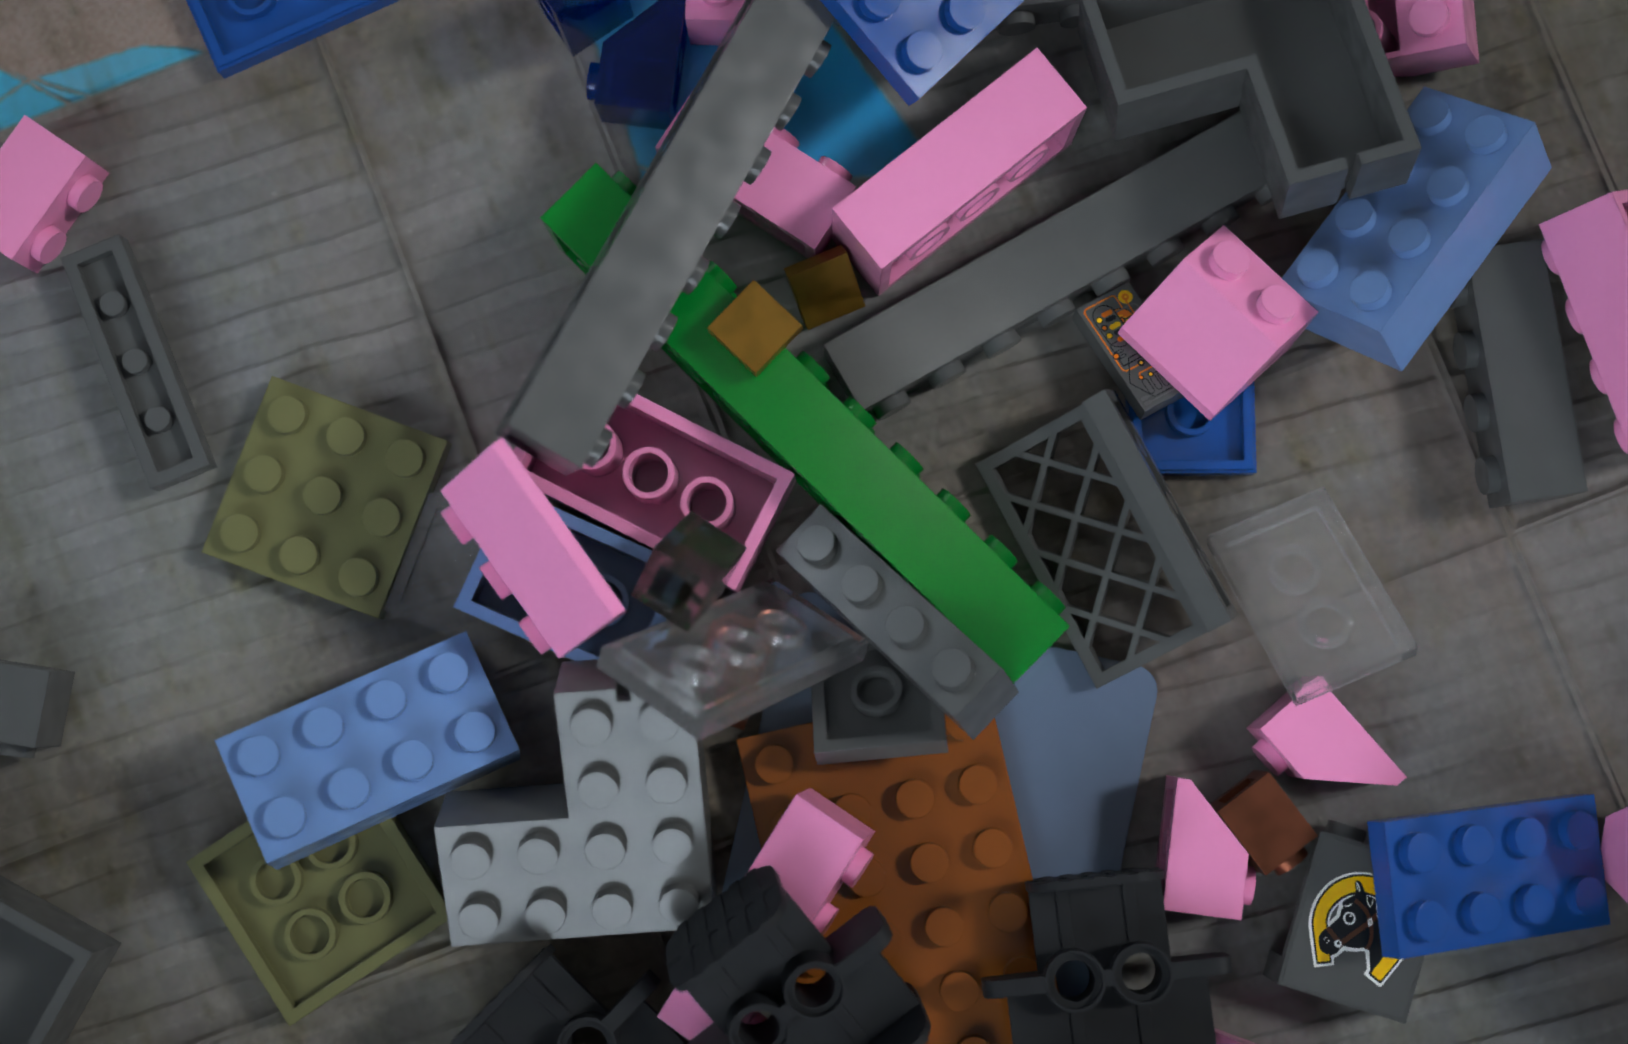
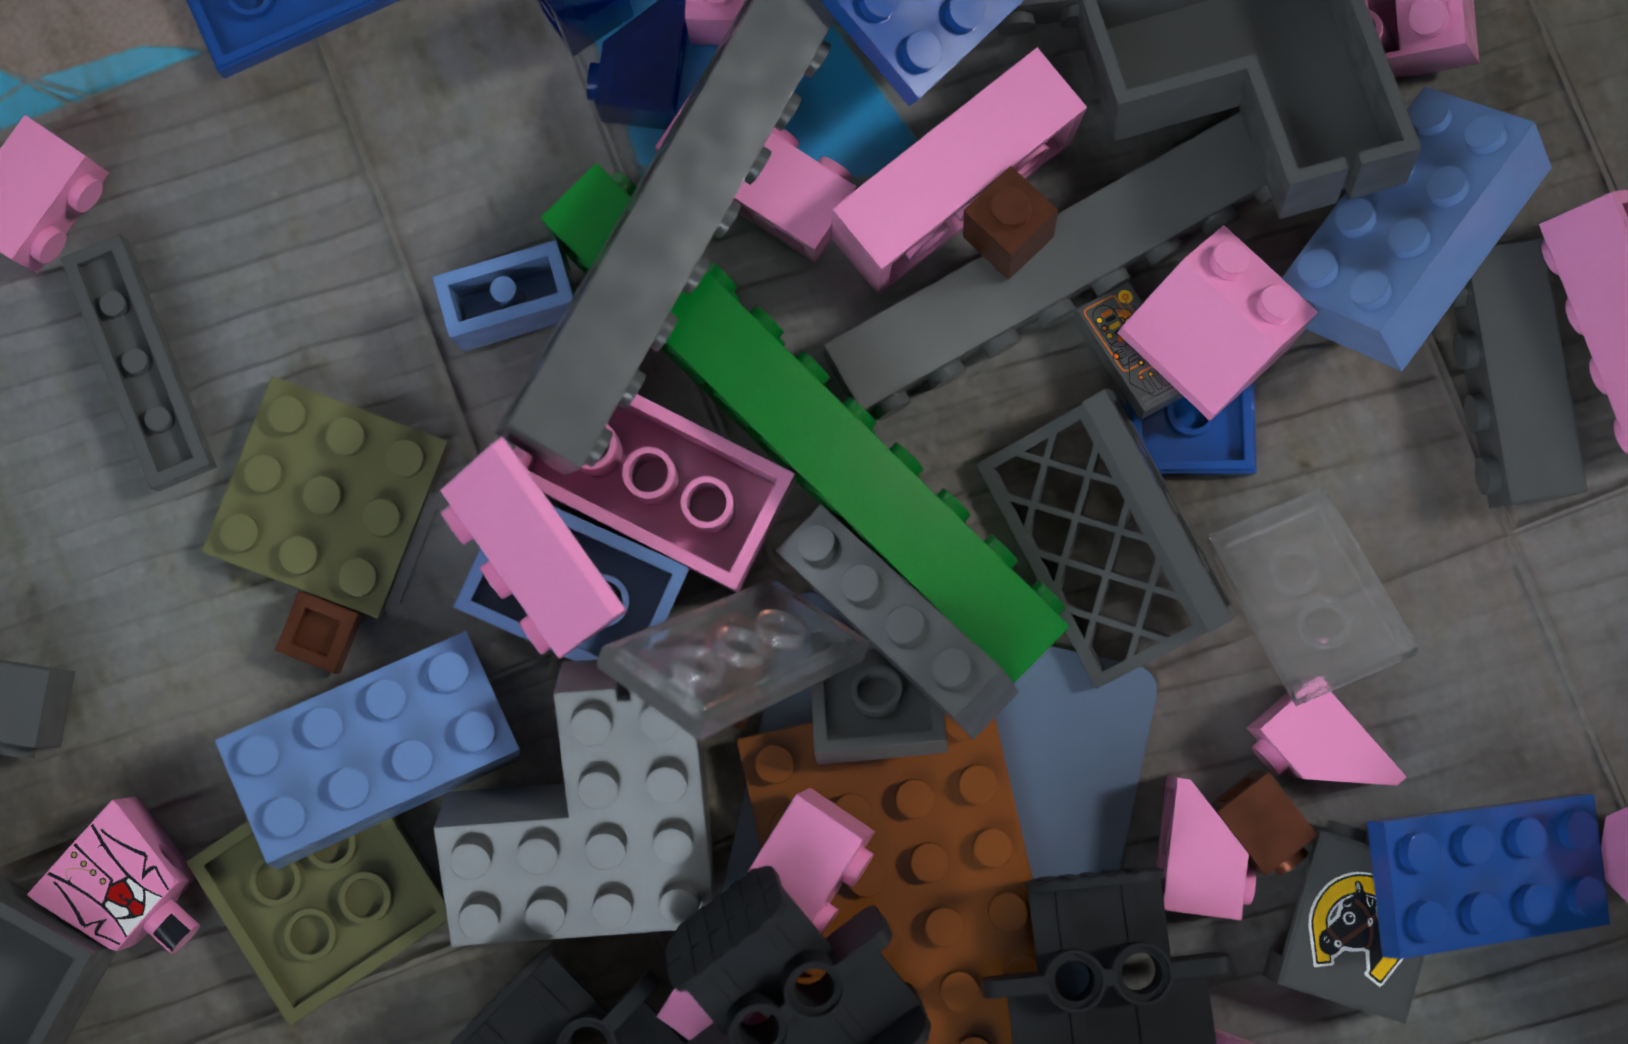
(121, 881): none -> bright pink torso
(319, 632): none -> copper plate
(505, 295): none -> medium blue brick
(688, 571): clear smoke brick -> none
(755, 328): pearl gold tile -> none
(824, 287): pearl gold tile -> none
(1009, 222): none -> copper brick

